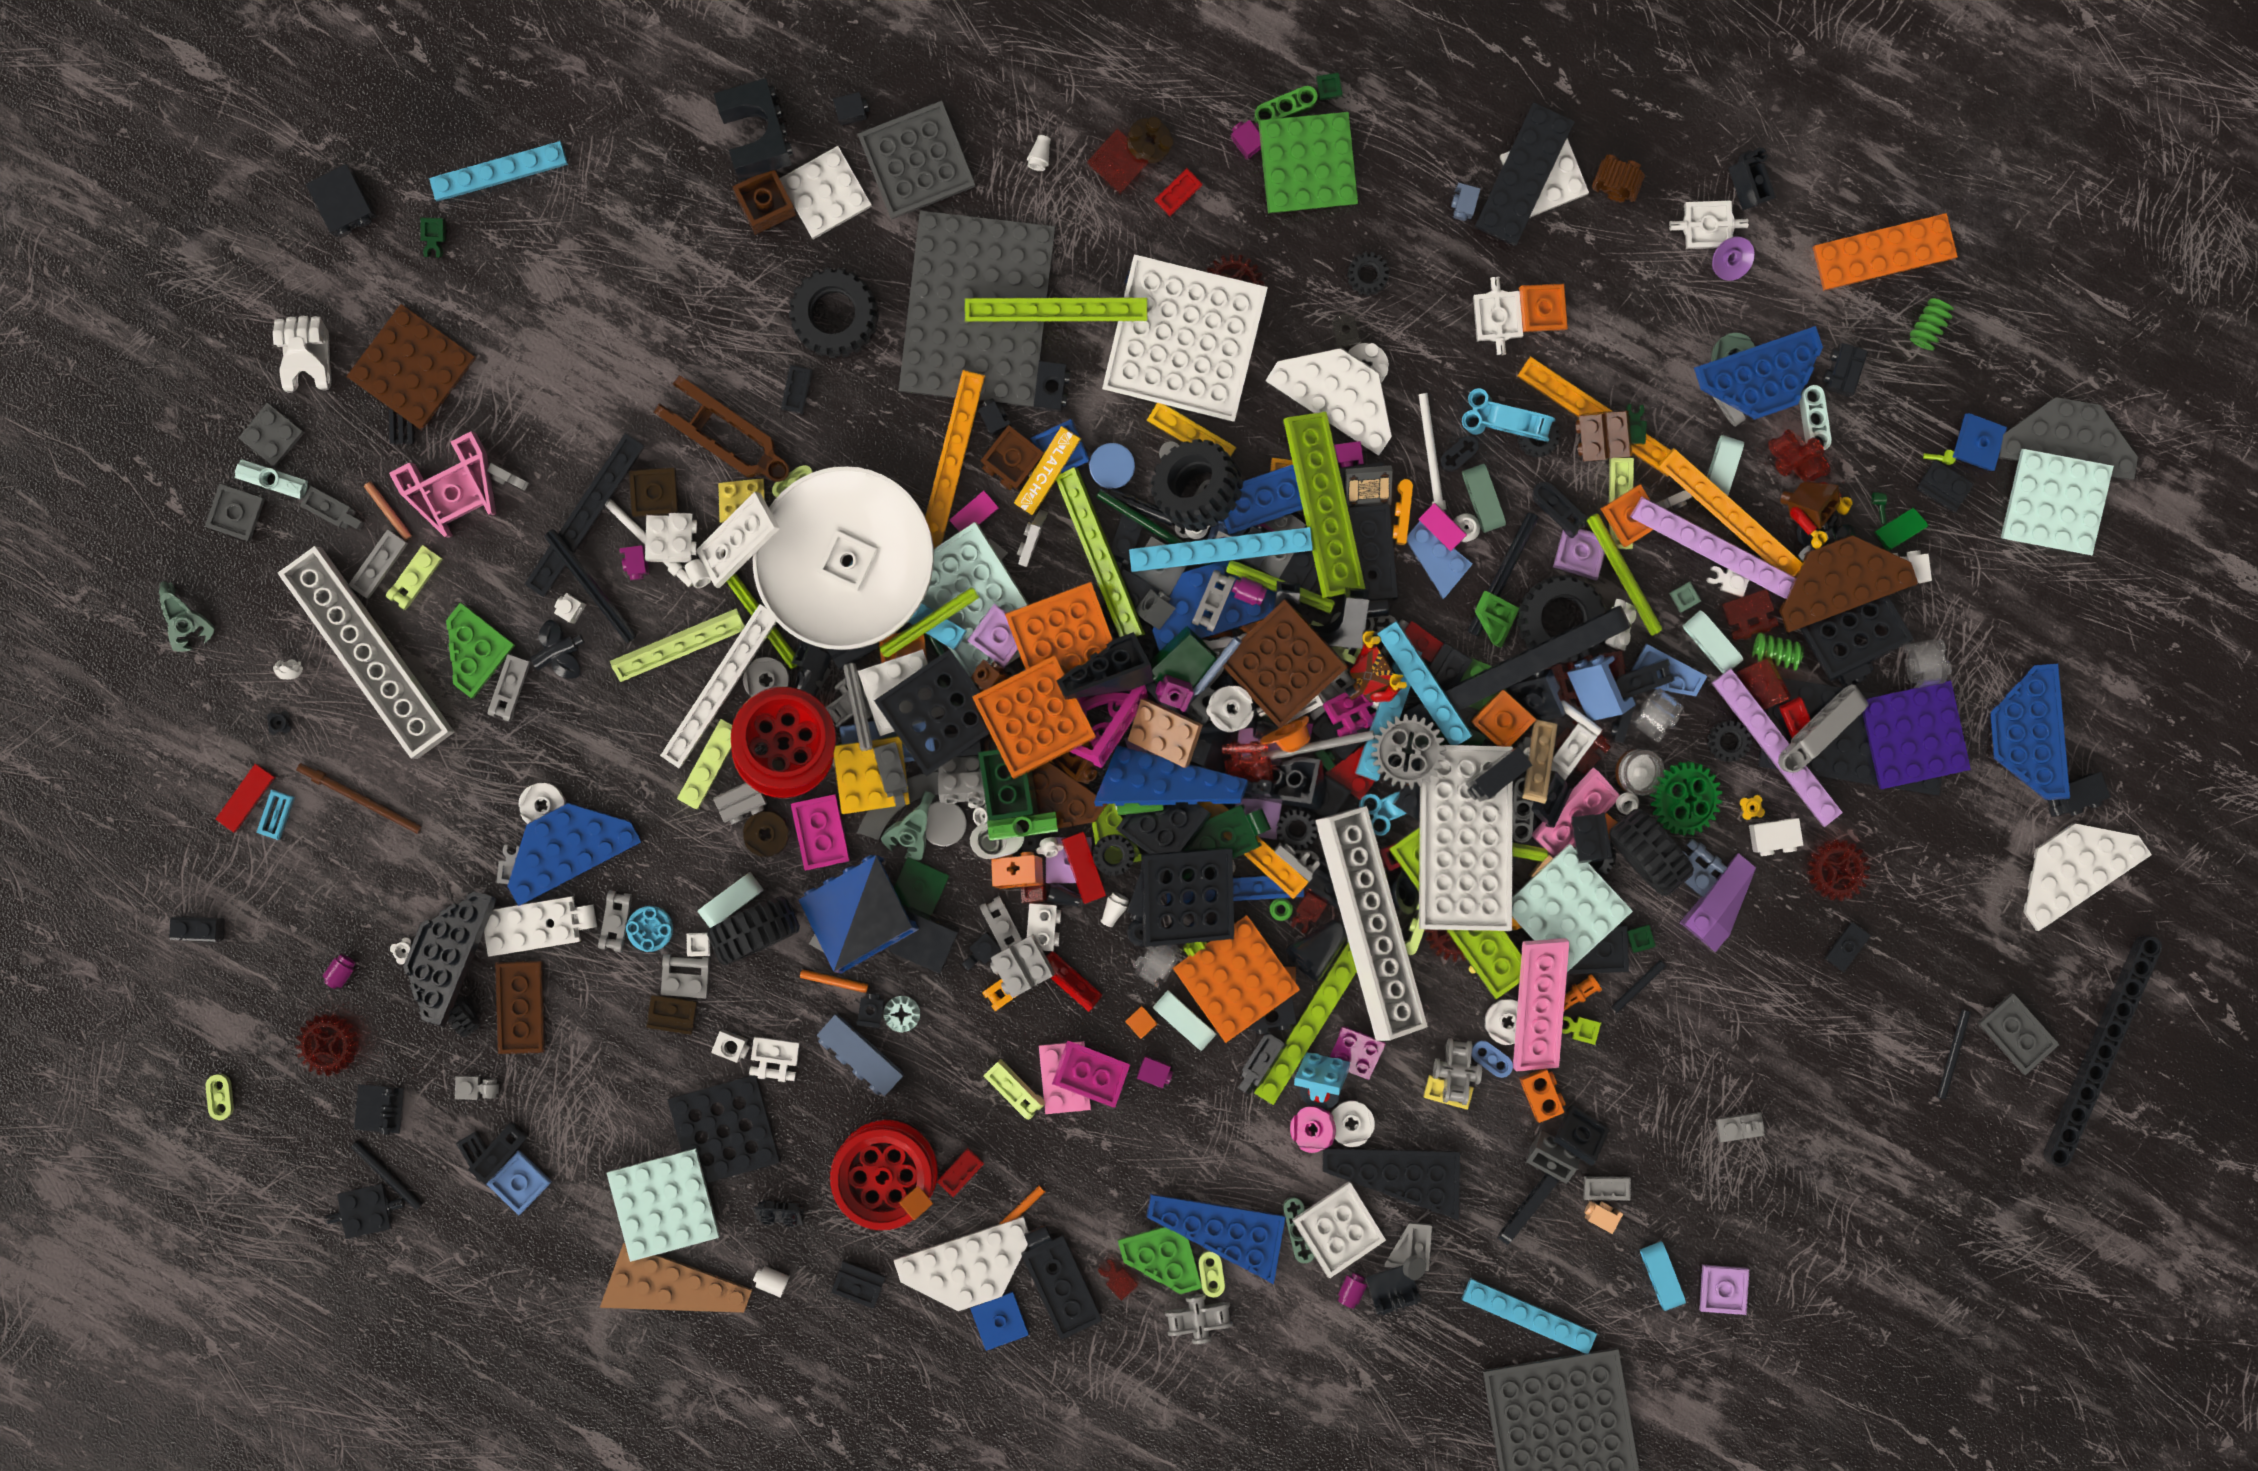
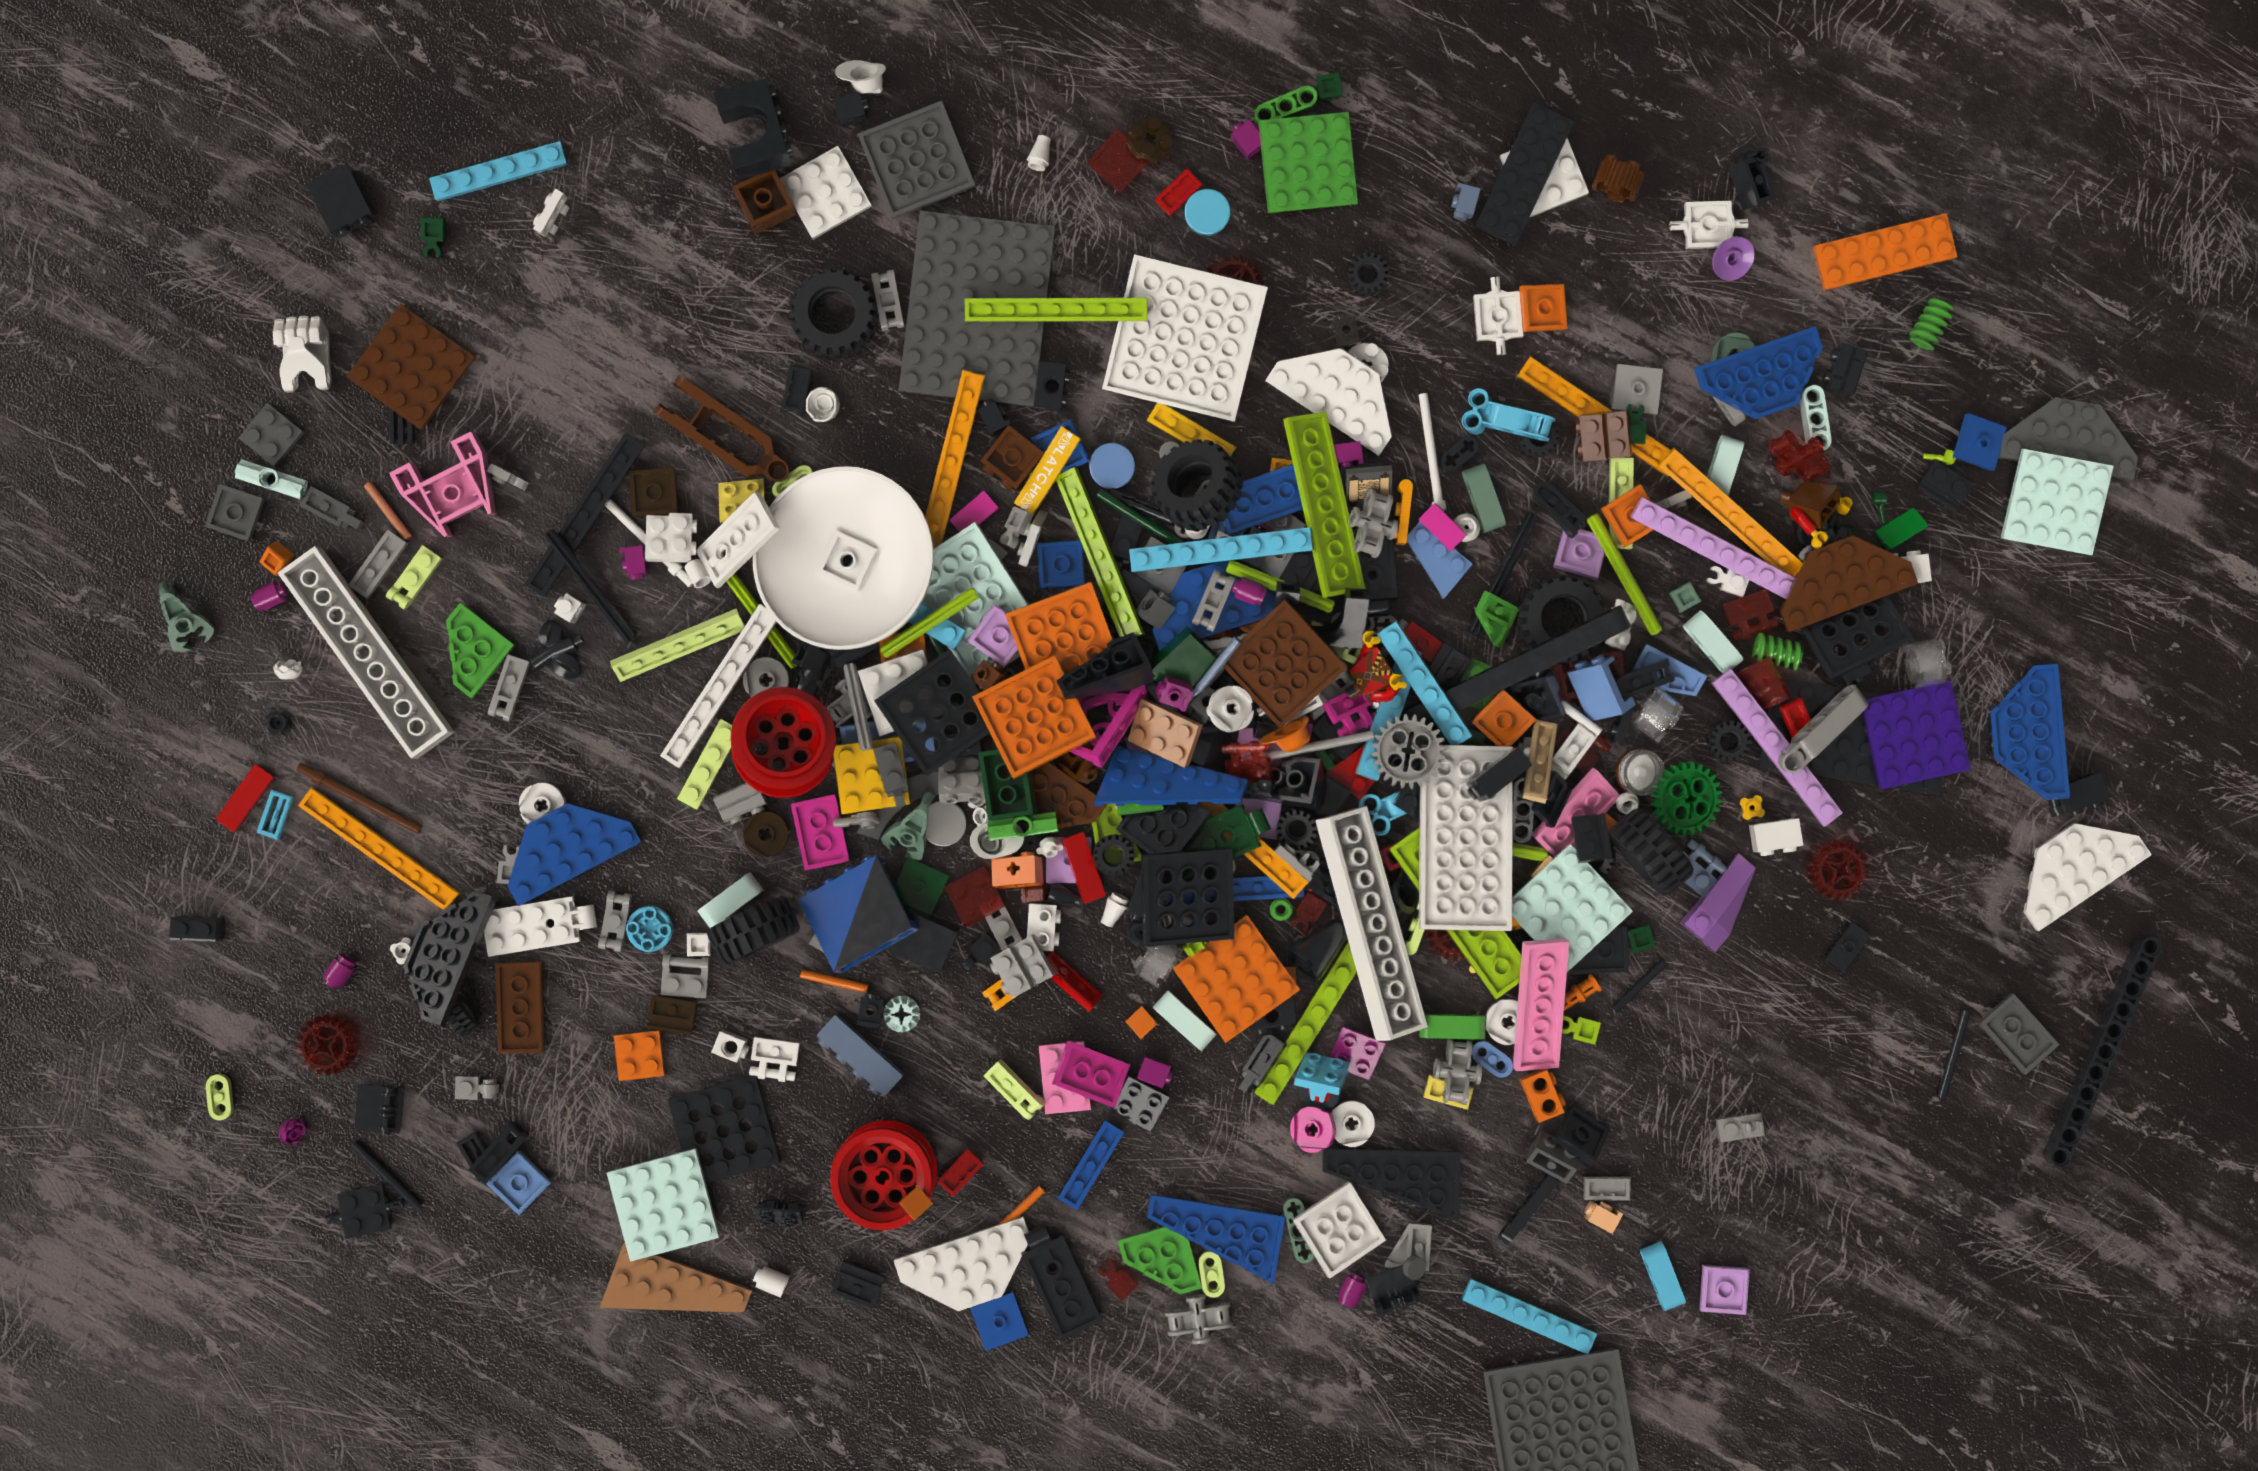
(268, 596): none -> magenta brick
(276, 557): none -> orange slope
(291, 1131): none -> magenta plate
(379, 848): none -> light orange tile
(554, 205): none -> white plate
(639, 1055): none -> orange plate
(822, 404): none -> white hair
(863, 75): none -> white piece
(866, 820): none -> light grey plate
(887, 300): none -> light grey plate
(974, 896): none -> clear red plate
(1015, 525): none -> light grey plate
(1061, 564): none -> blue tile
(1091, 1164): none -> blue plate
(1140, 1103): none -> hinge
(1207, 212): none -> medium azure tile
(1373, 523): none -> light grey axle
(1454, 1026): none -> bright green beam
(1637, 387): none -> light grey plate

